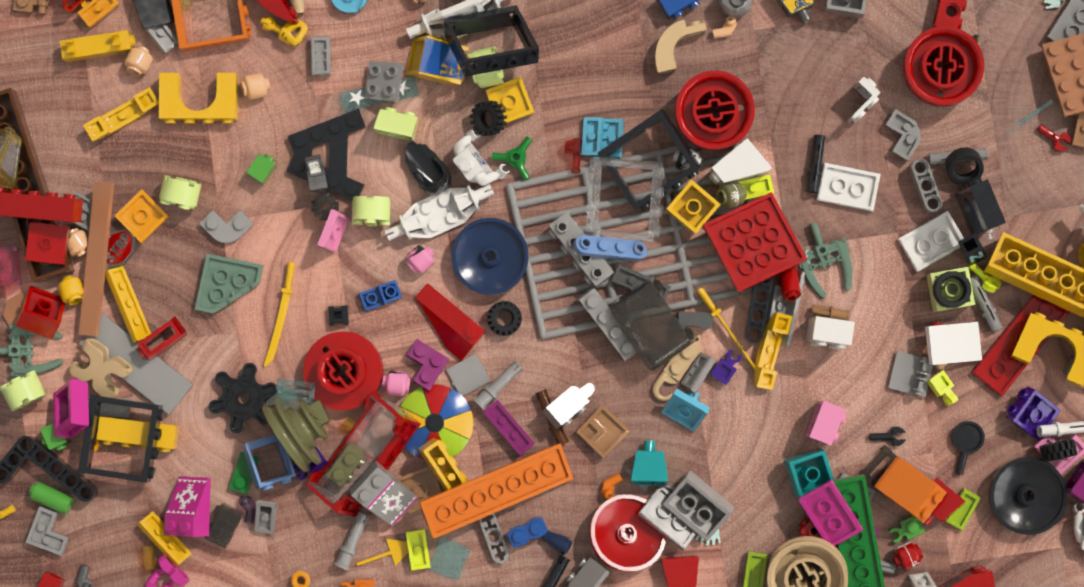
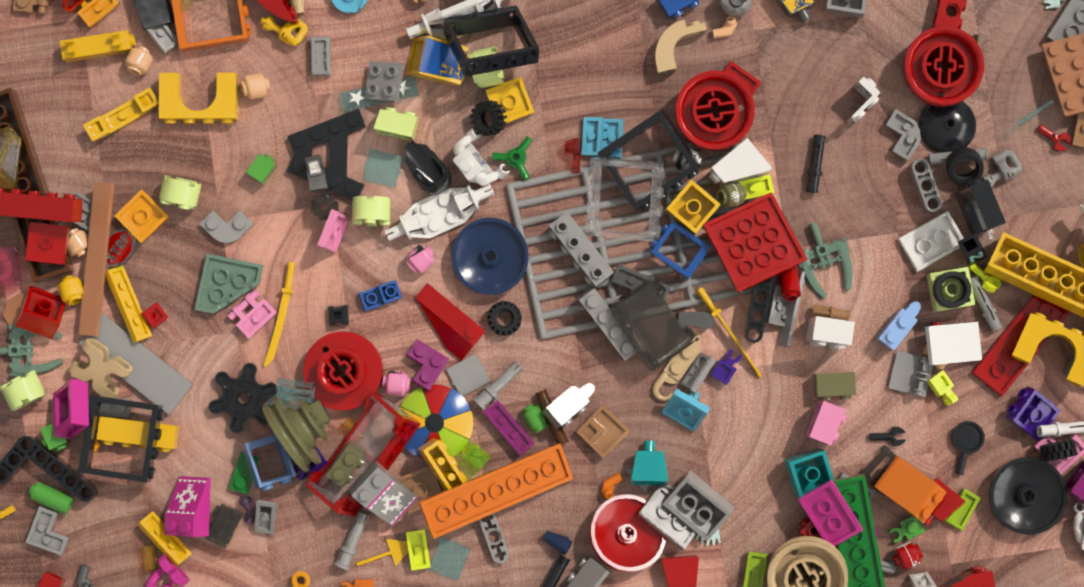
(144, 350): red window -> none
(154, 315): none -> red tile
(256, 318): none -> bright pink plate
(383, 168): none -> clear light blue piece
(475, 455): none -> clear neon green brick
(522, 534): blue brick -> none
(534, 418): none -> bright green brick
(610, 248): medium blue plate -> none
(696, 260): none -> blue window
(750, 81): none -> red tile
(769, 348): yellow slope -> none
(834, 384): none -> olive brick
(848, 187): white tile -> none
(899, 326): none -> light blue hinge
(939, 135): none -> black dish
(1004, 171): none -> light grey piece

